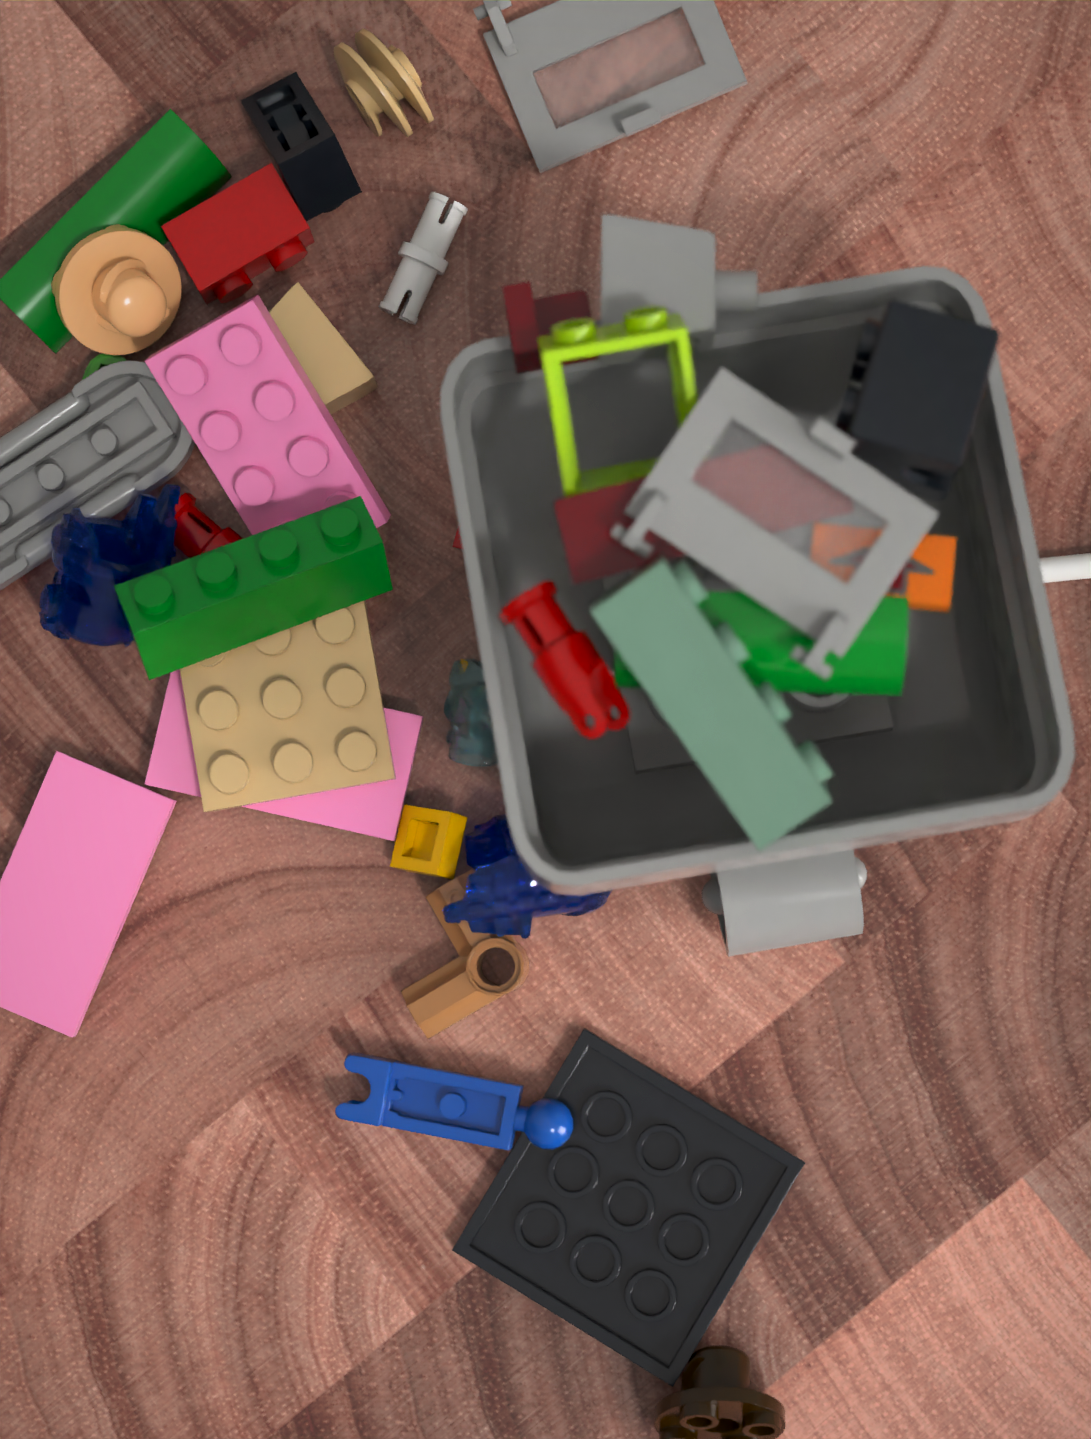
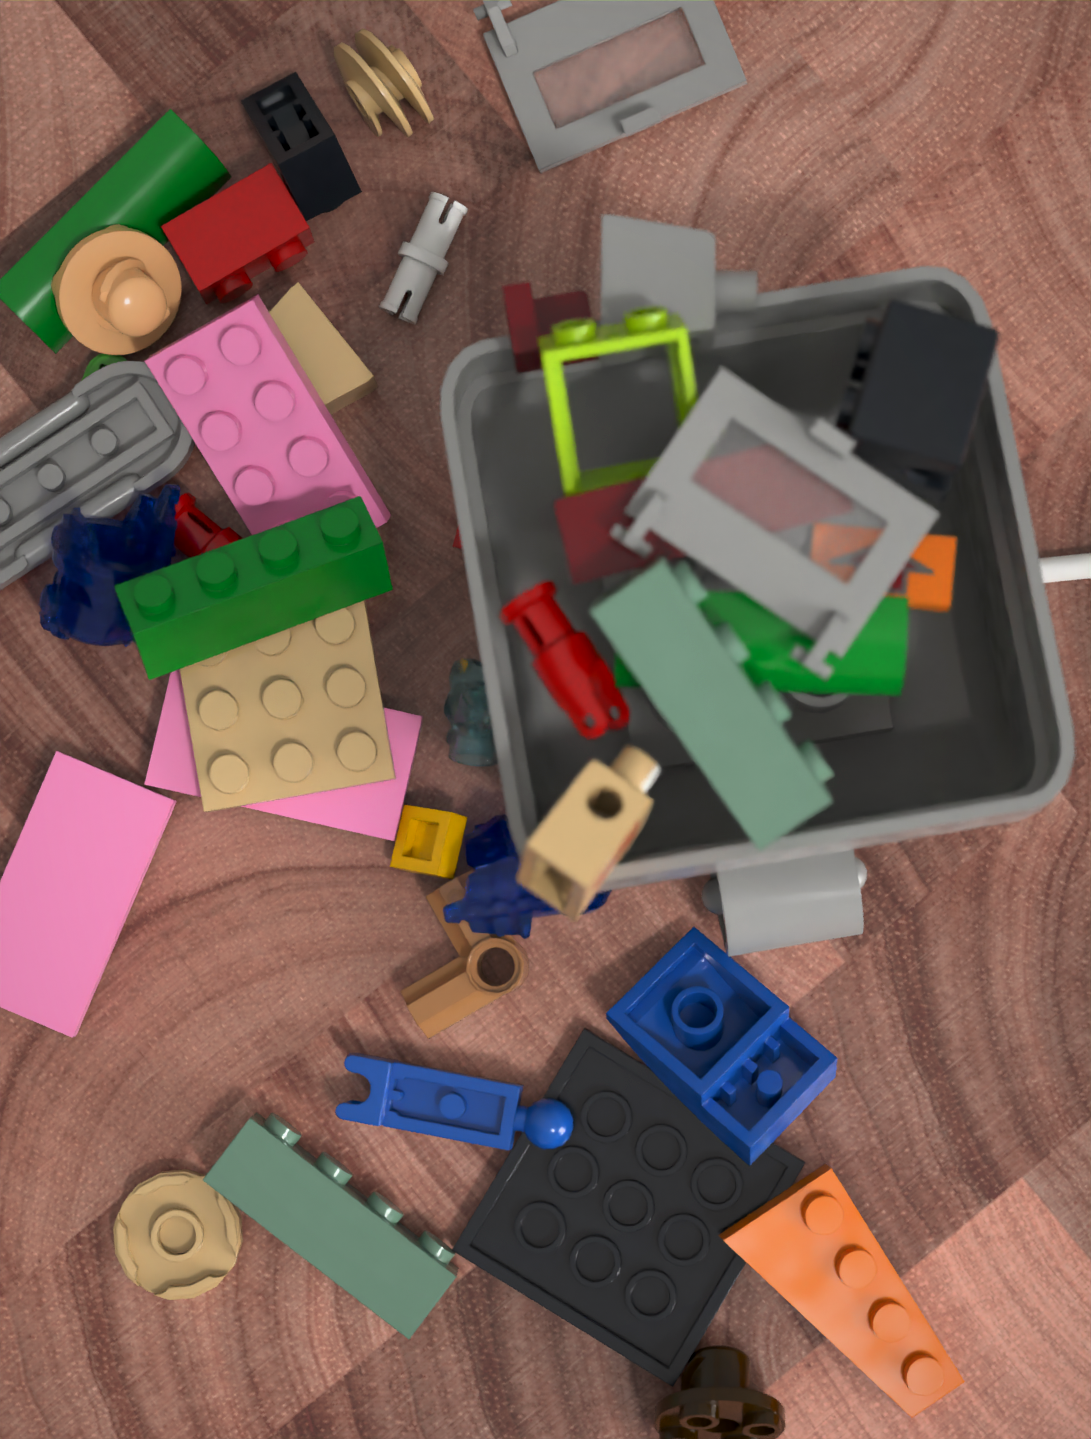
(177, 1235): none -> tan tile
(332, 1223): none -> sand green brick
(575, 848): none -> tan torso
(723, 1044): none -> blue slope
(838, 1277): none -> orange wing

